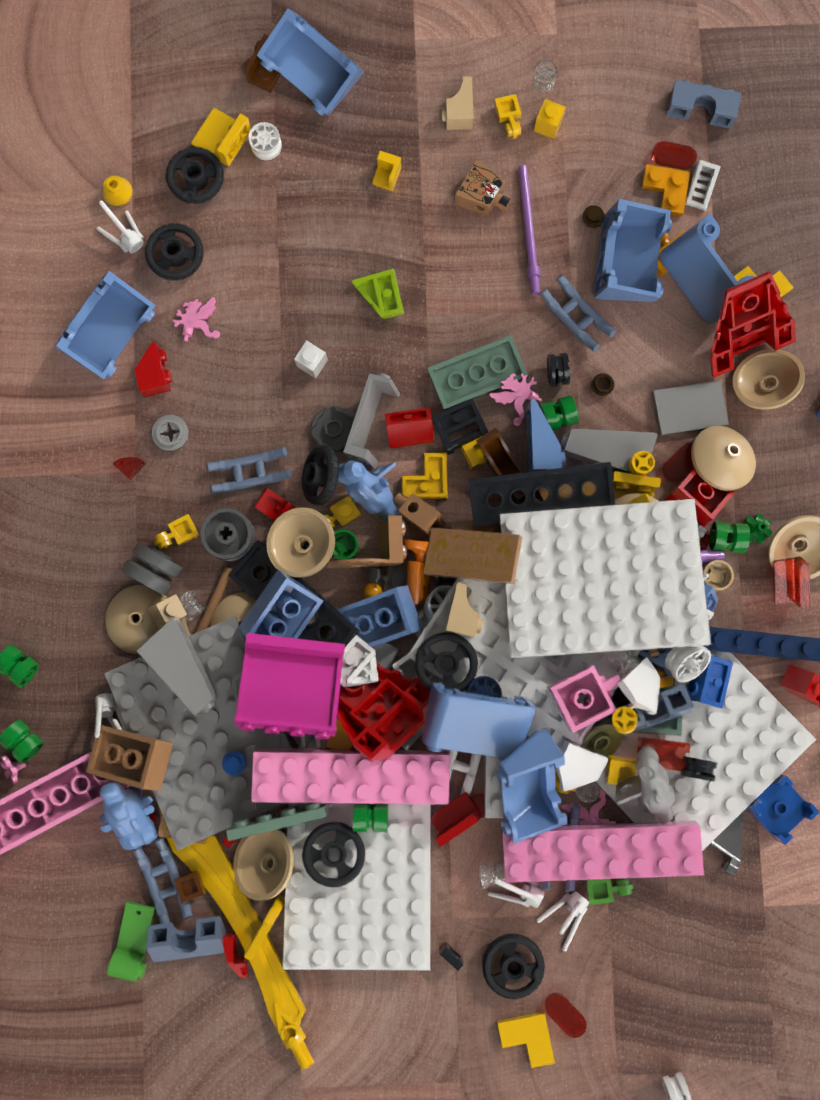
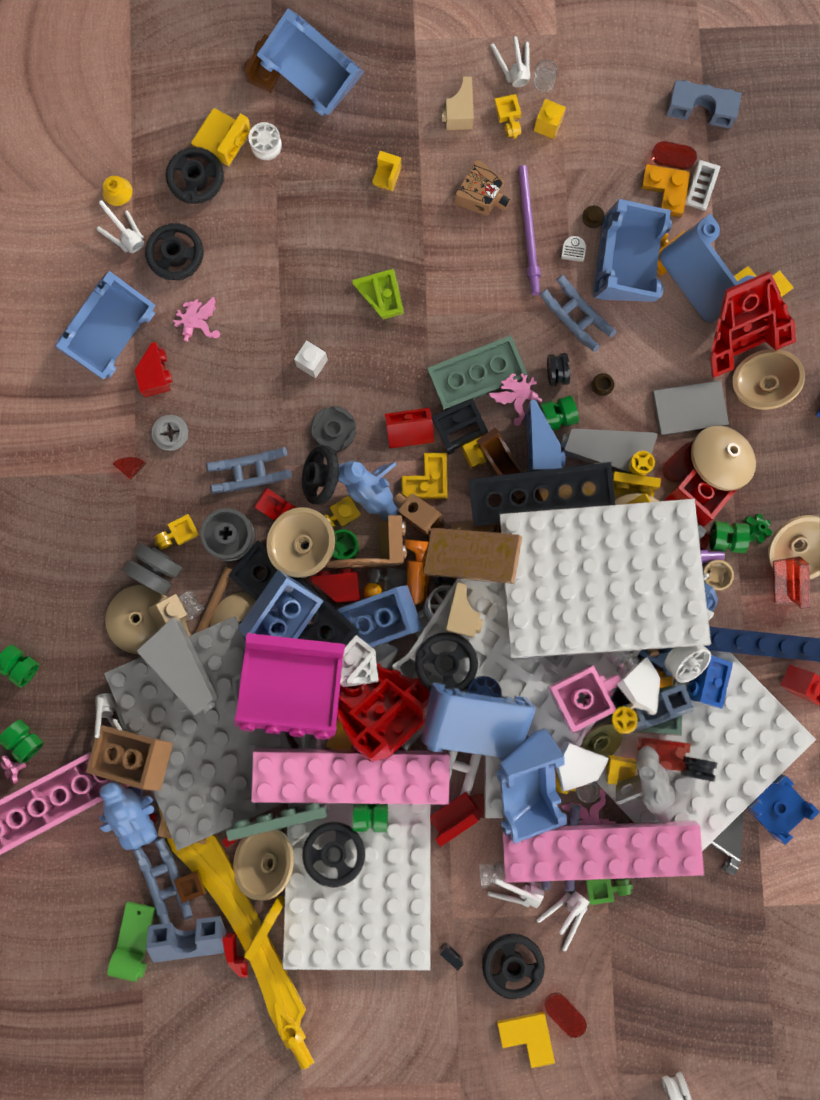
(234, 763): blue plate -> none
(340, 587): none -> red slope
(364, 417): light grey panel -> none
(519, 72): none -> white plant
(574, 249): none -> white tile

